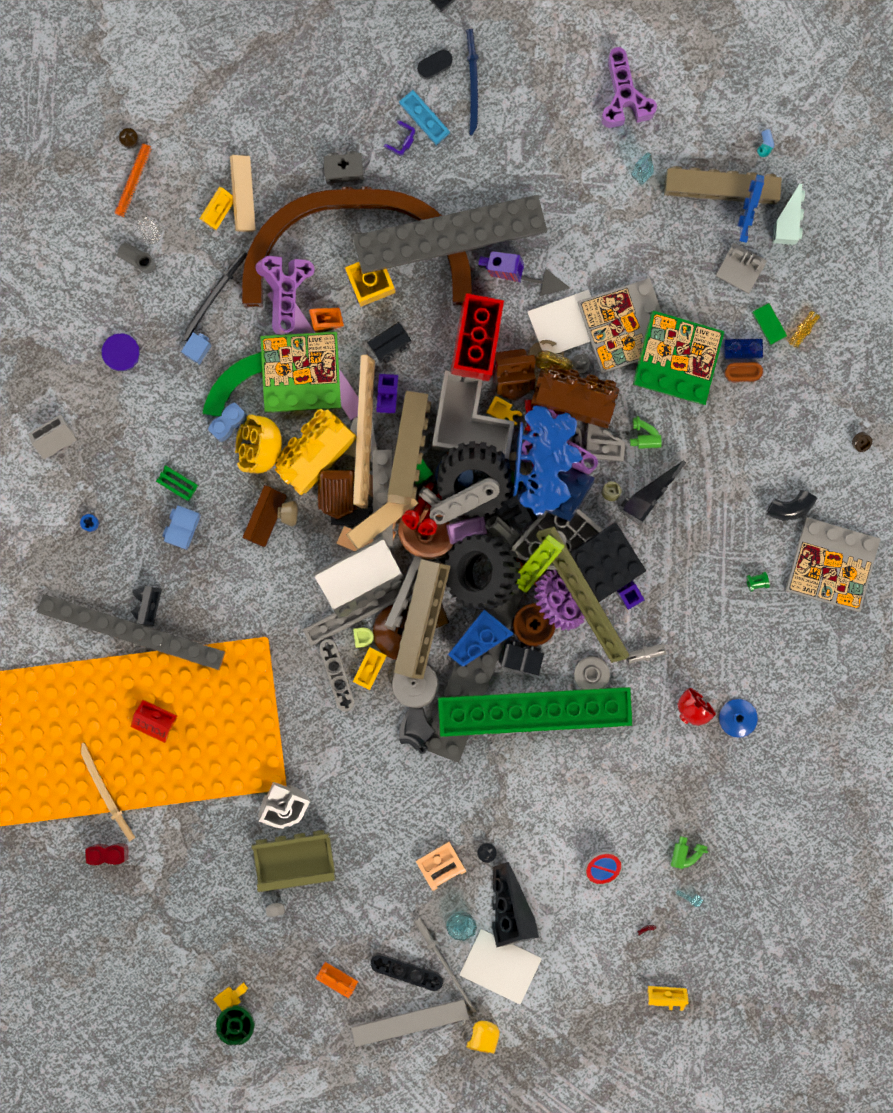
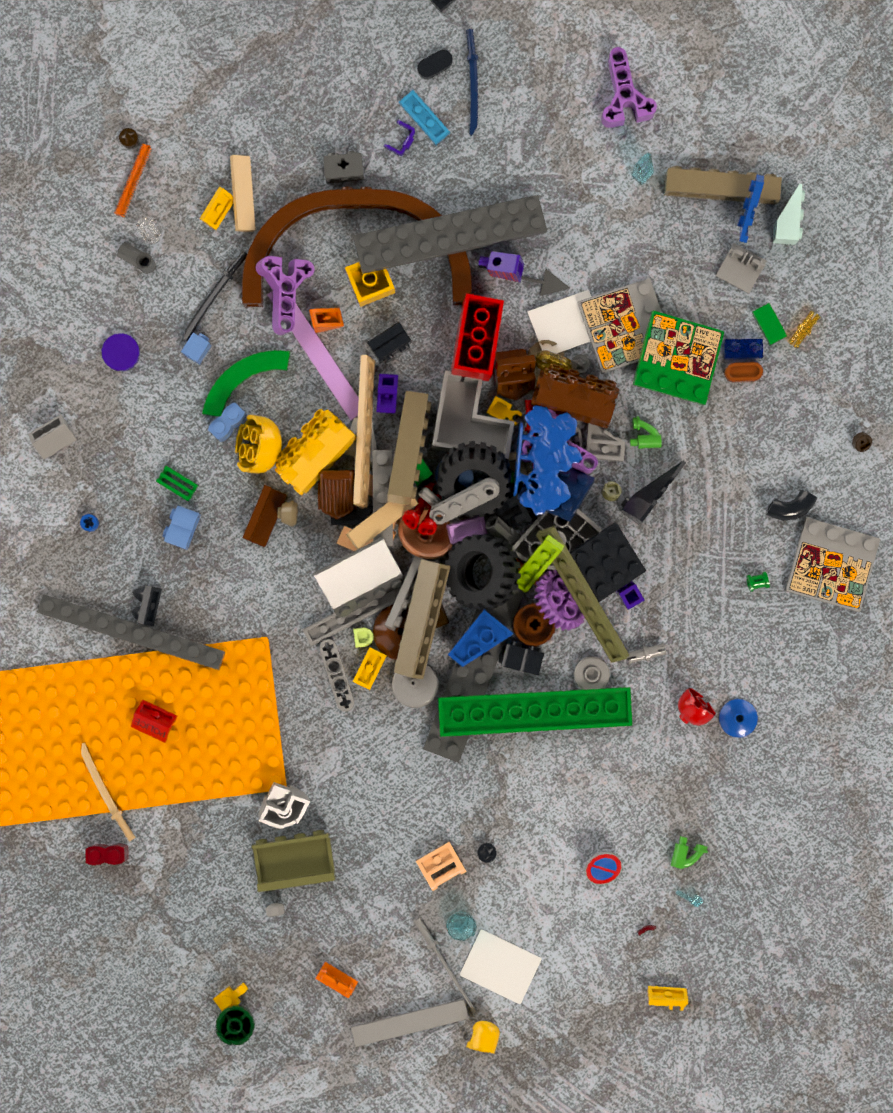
(300, 372): plate -> none
(407, 969): black beam -> none
(416, 730): black arm -> none
(513, 915): black wedge -> none
(768, 144): arm -> none

